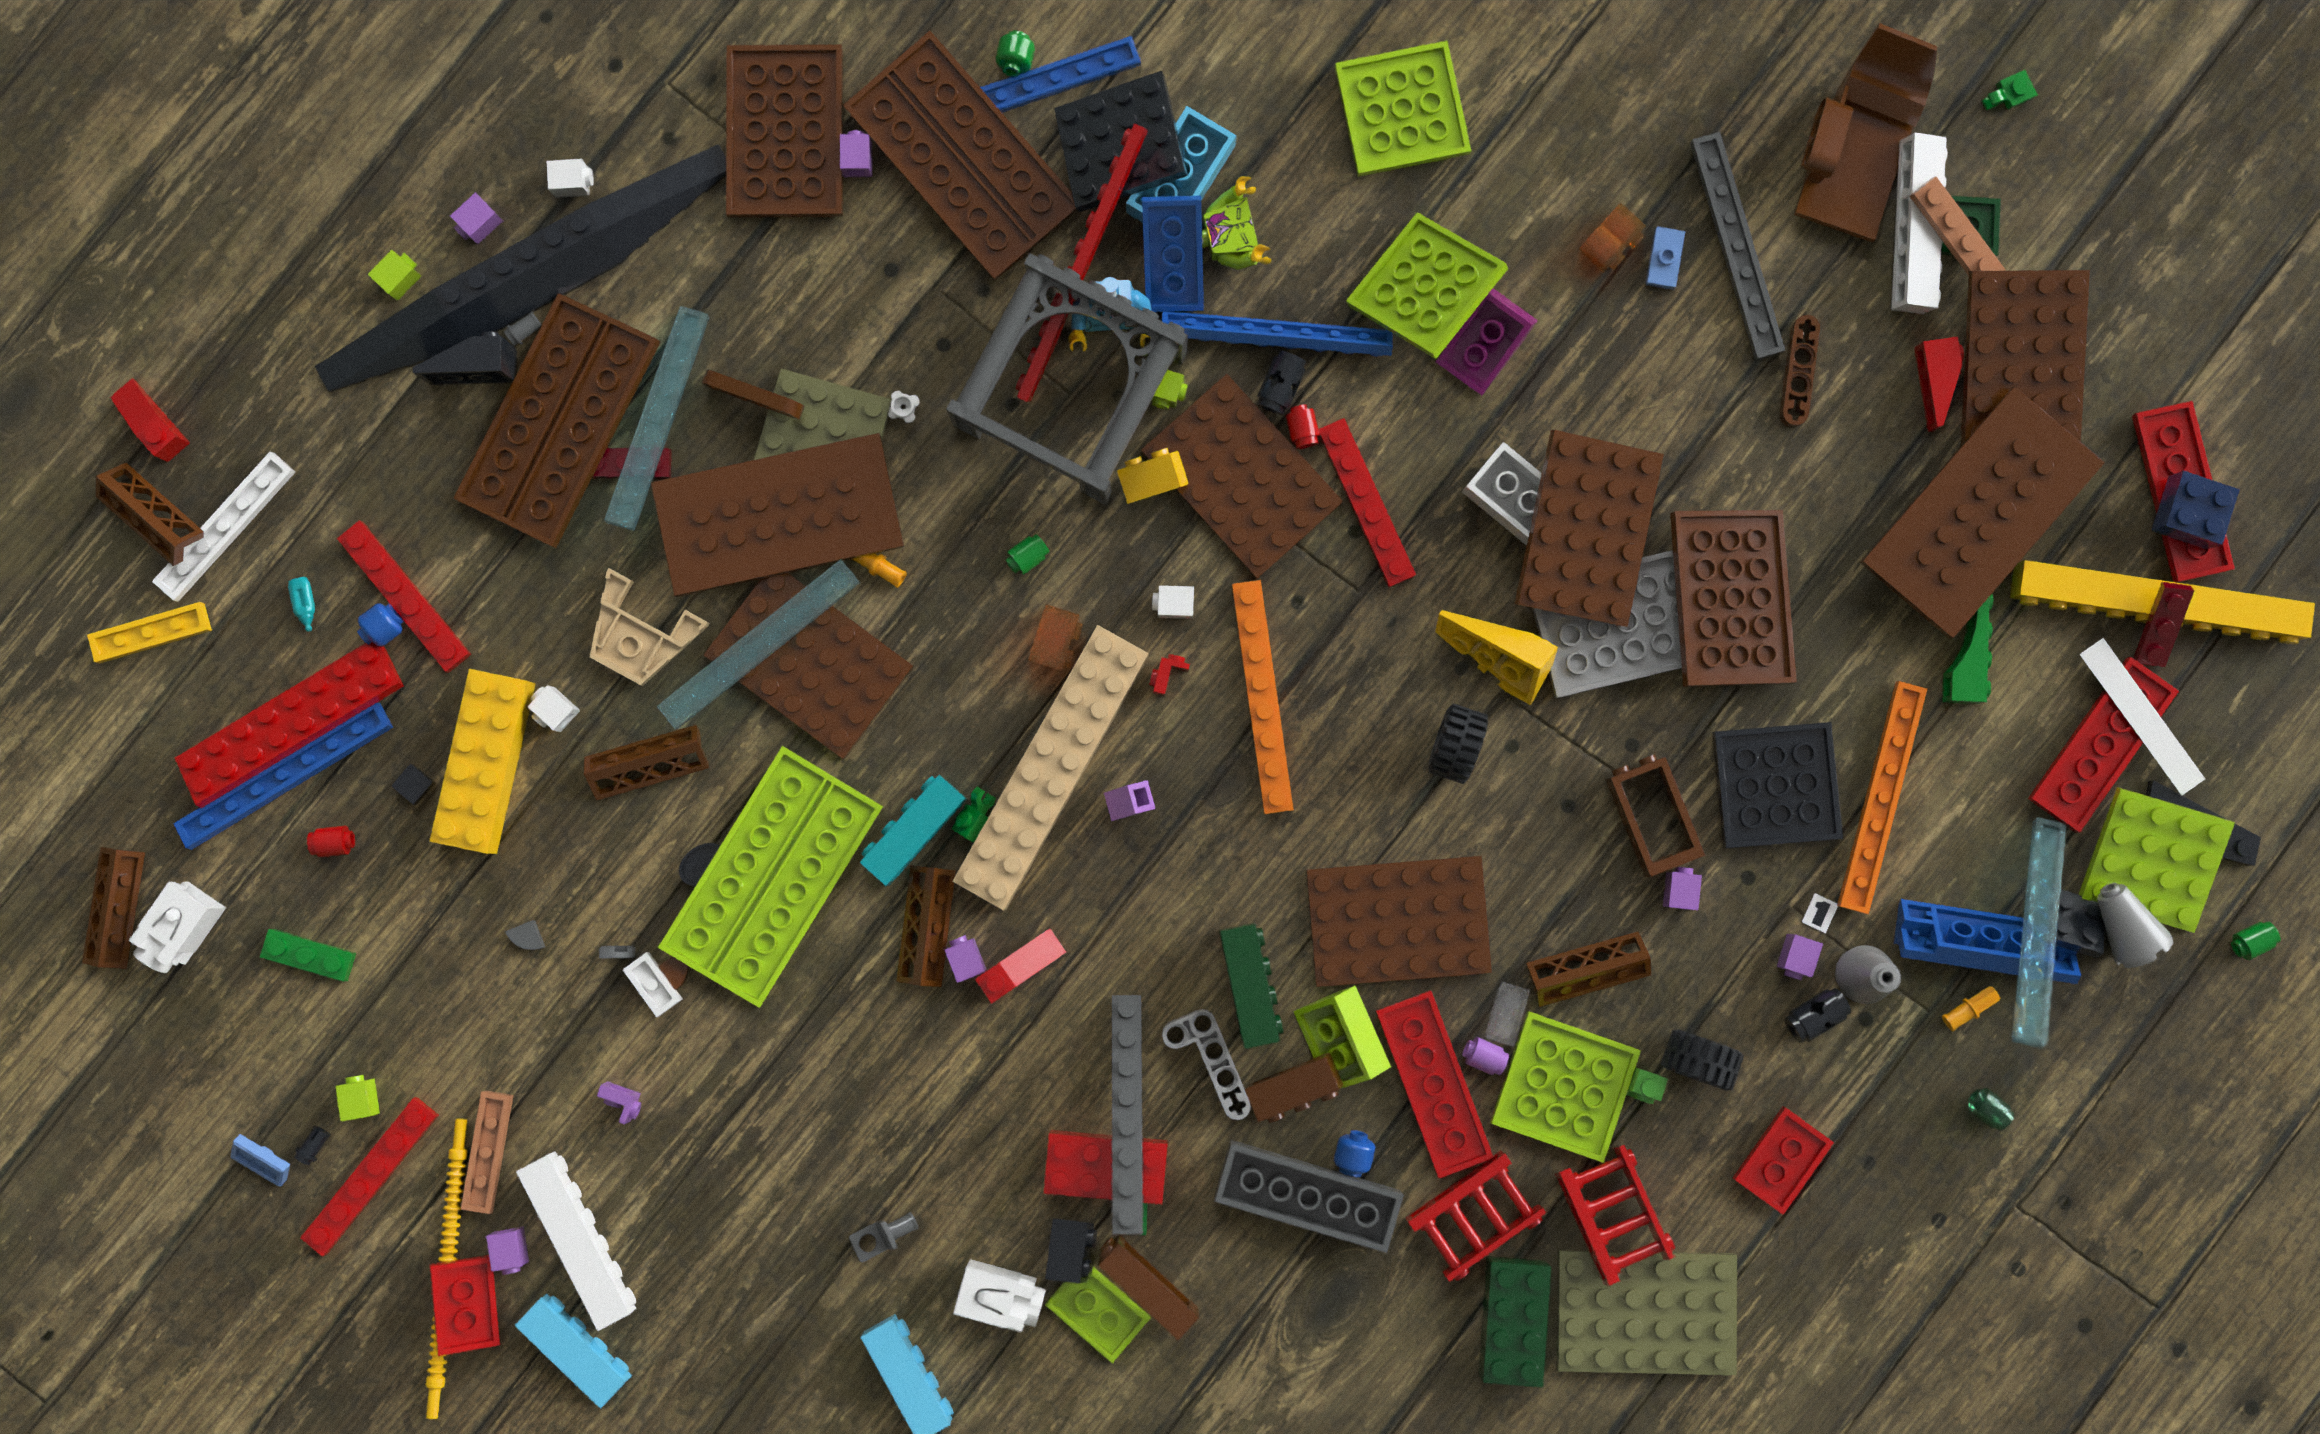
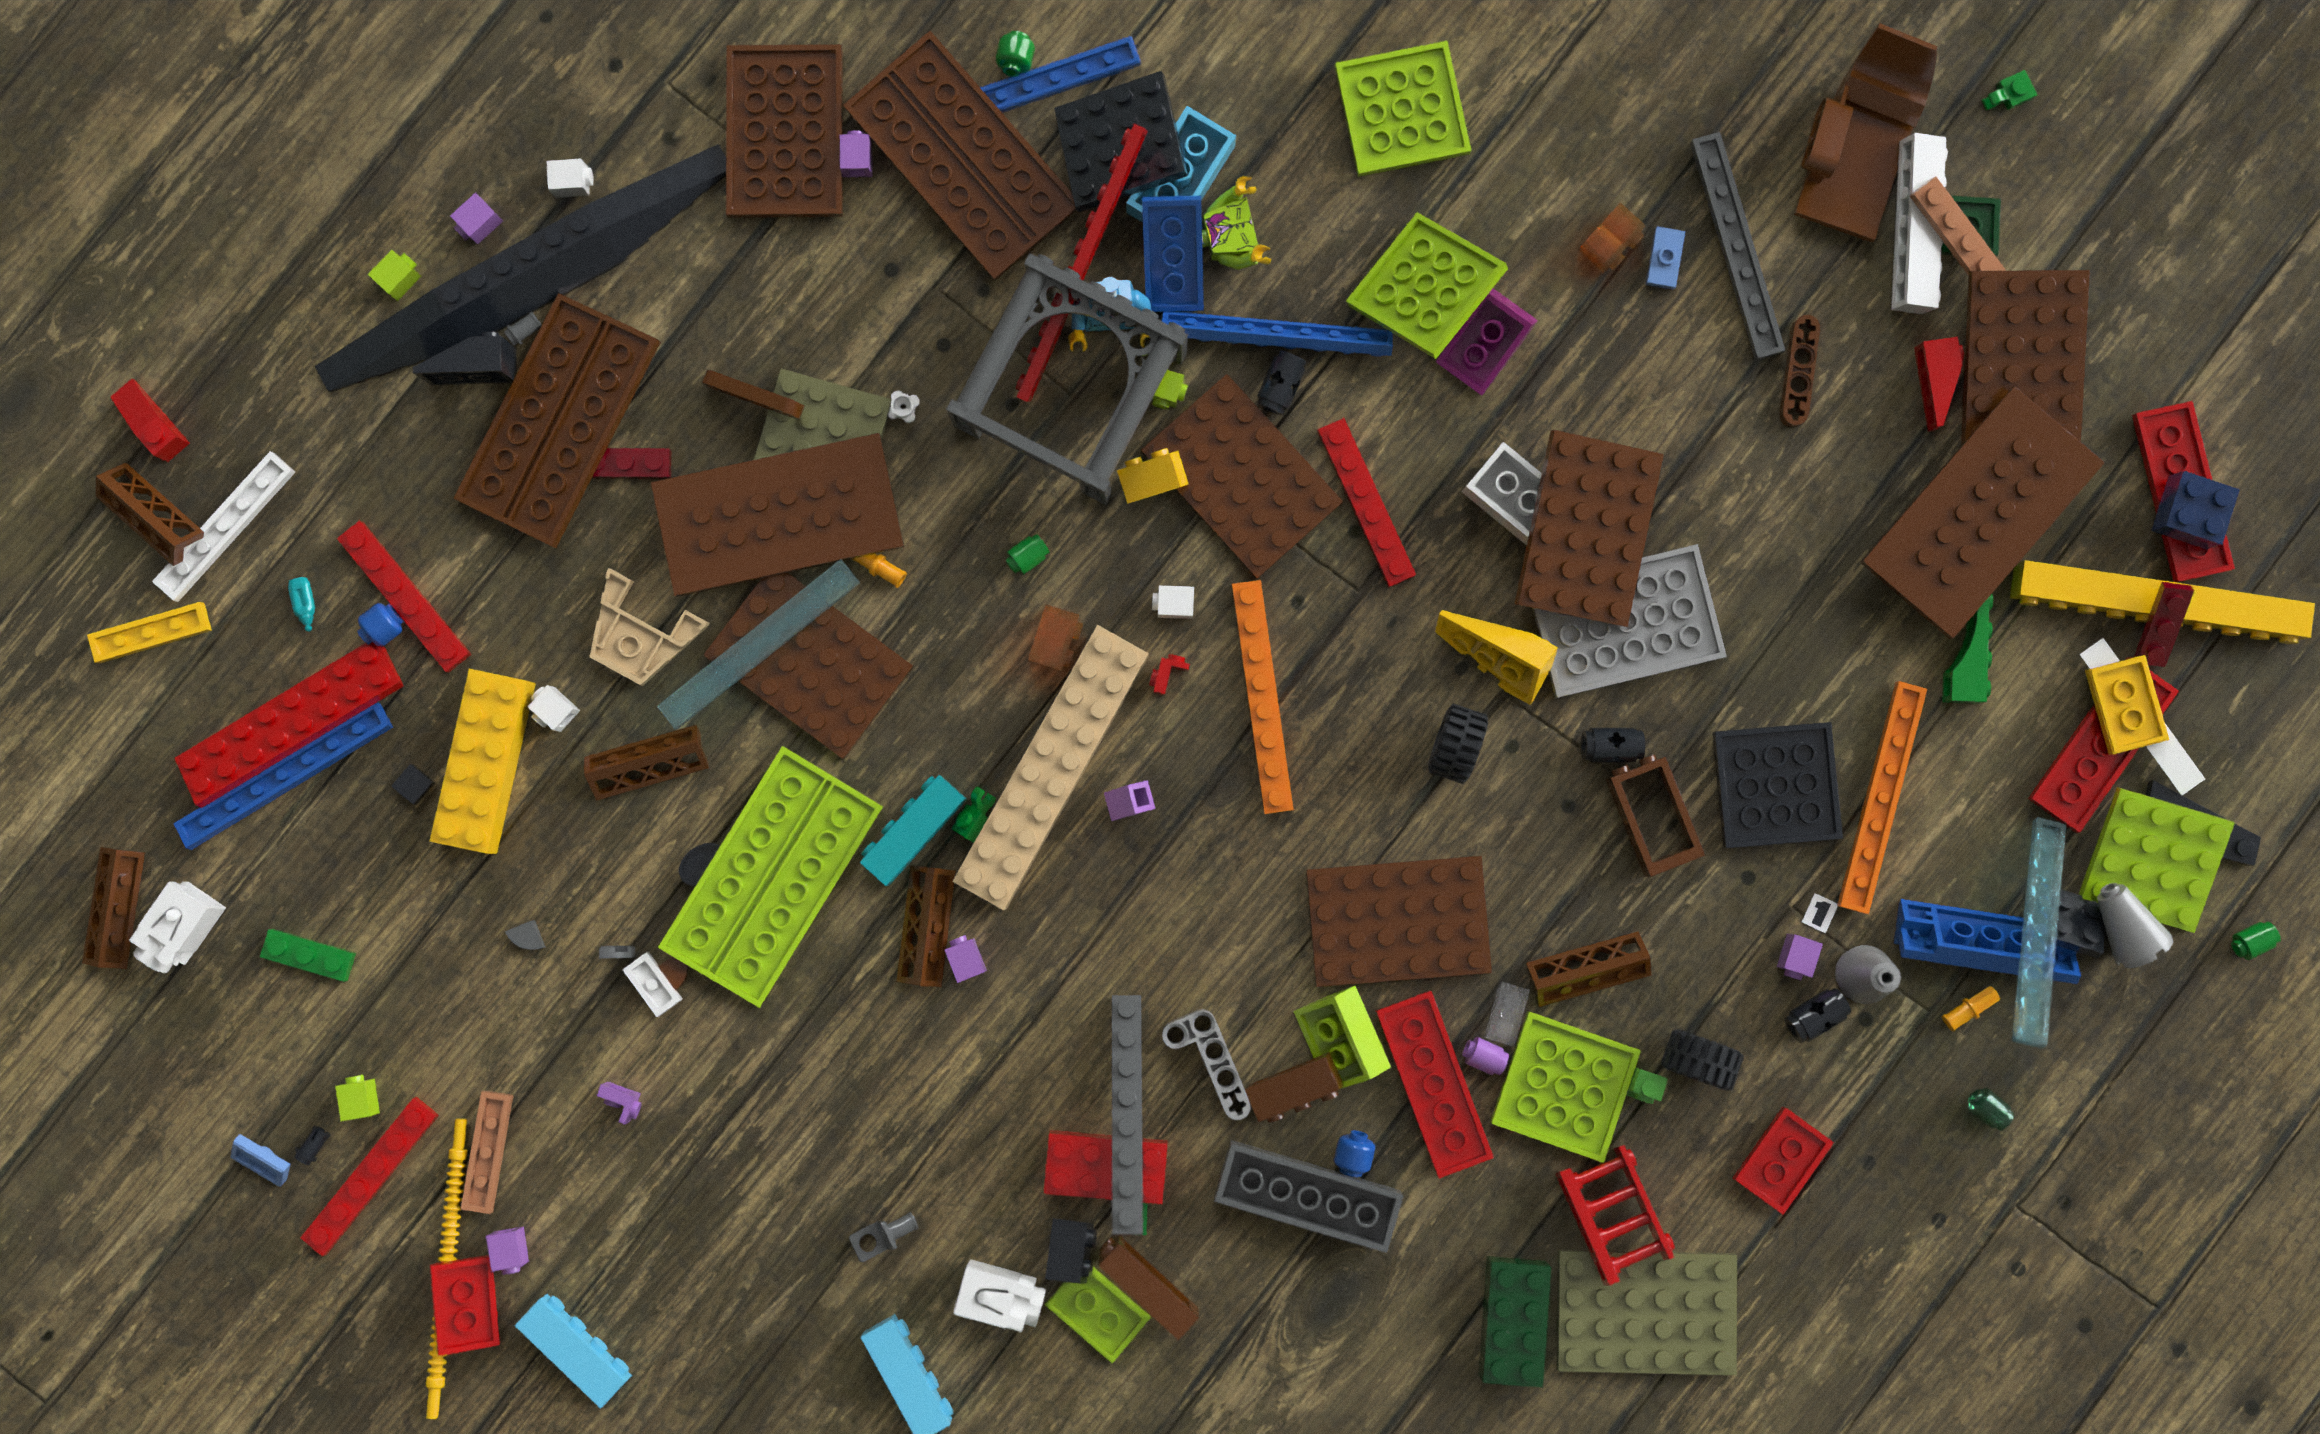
(330, 841): red brick -> none
(577, 1240): white brick -> none
(657, 418): clear light blue plate -> none
(1020, 965): slope -> none
(1250, 986): dark green brick -> none
(1303, 427): red brick -> none
(1473, 1186): red fence -> none
(1629, 745): none -> black piece
(1682, 889): medium lavender brick -> none
(1733, 598): reddish brown plate -> none
(2127, 705): none -> yellow tile

